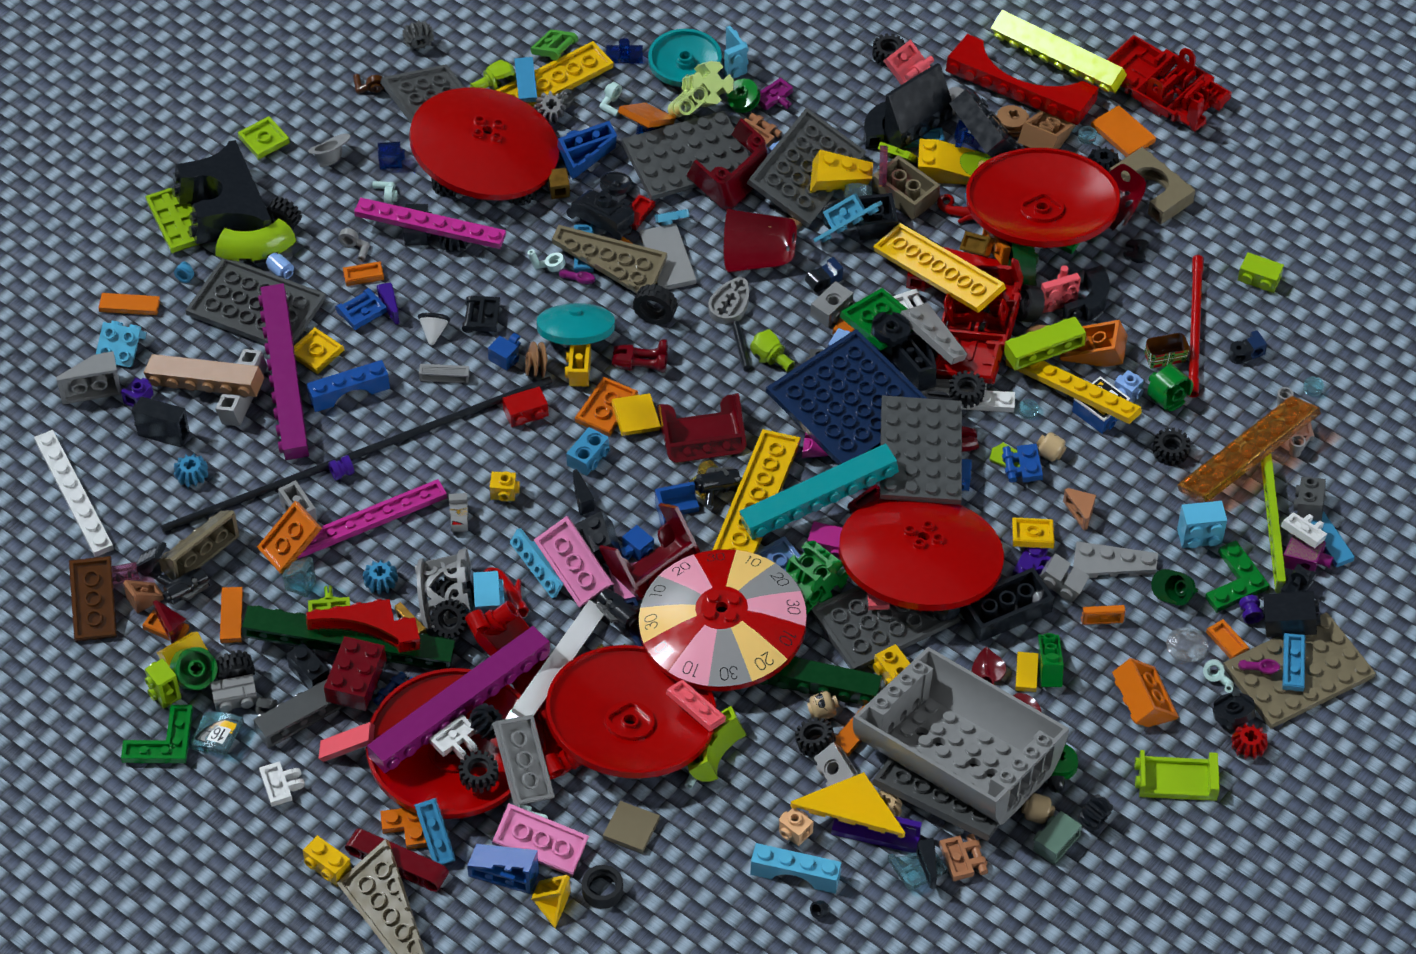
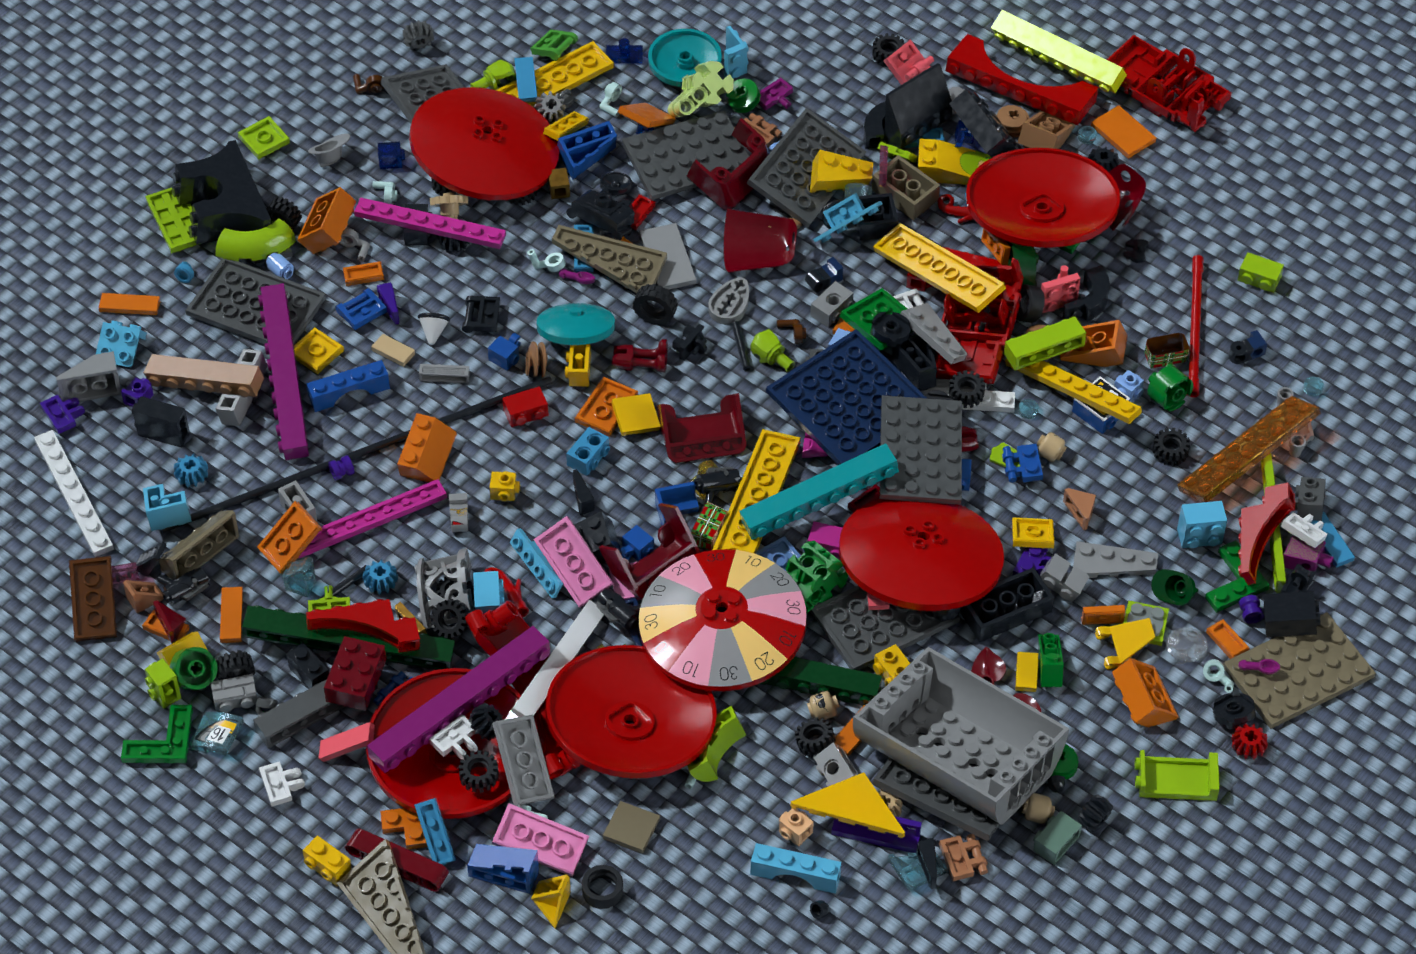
(62, 413): none -> dark purple hinge
(165, 509): none -> medium azure brick
(327, 220): none -> orange brick
(347, 582): none -> black bar
(393, 350): none -> tan tile
(426, 449): none -> orange slope
(449, 204): none -> tan plant
(566, 125): none -> yellow tile
(666, 218): medium azure plate -> none
(692, 344): none -> black hips
(696, 705): coral tile -> none
(708, 526): none -> piece
(798, 331): none -> reddish brown plate
(977, 244): pearl gold tile -> none
(1127, 639): none -> yellow flag
(1157, 615): none -> light grey piece
(1177, 192): dark tan arch -> none
(1259, 523): none -> arch
(1293, 662): dark azure tile -> none

